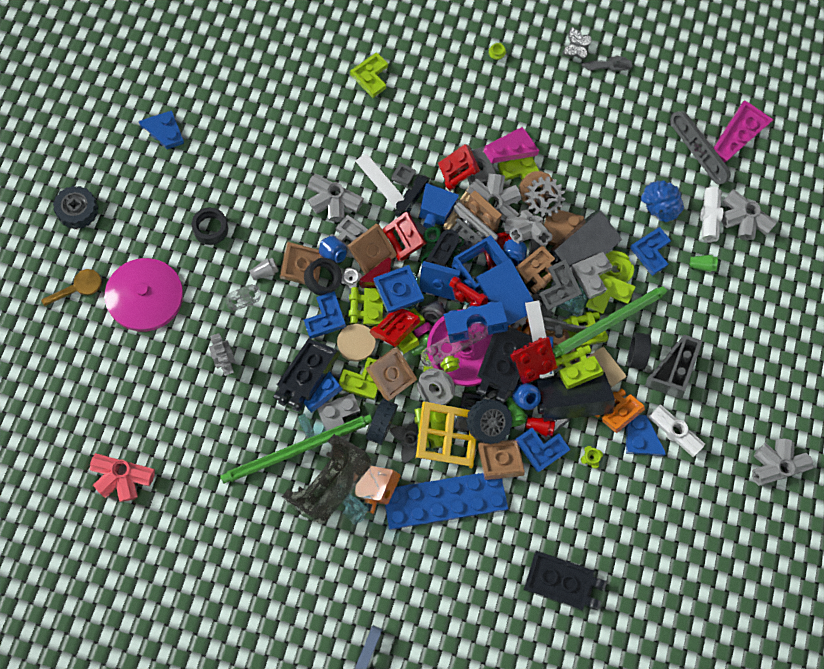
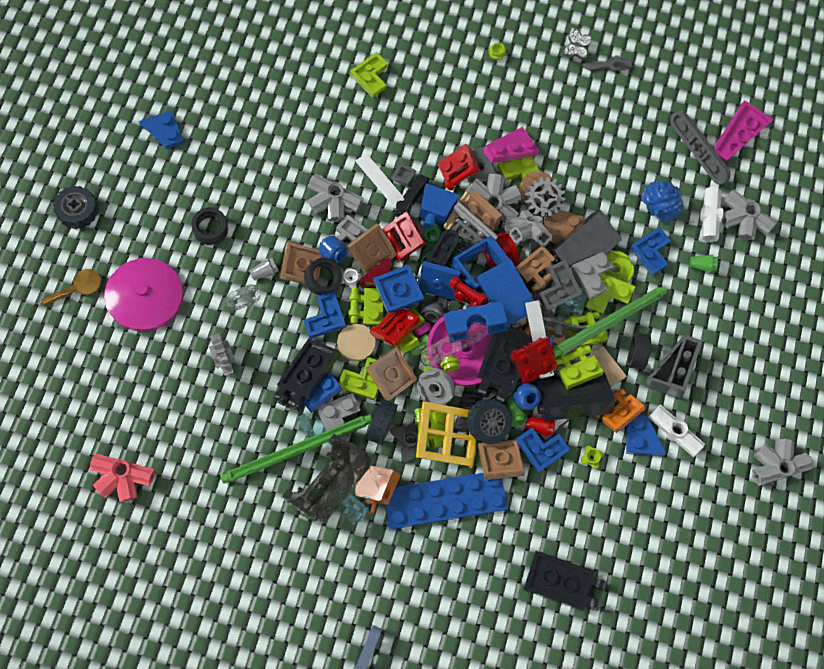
(515, 251): blue head -> none

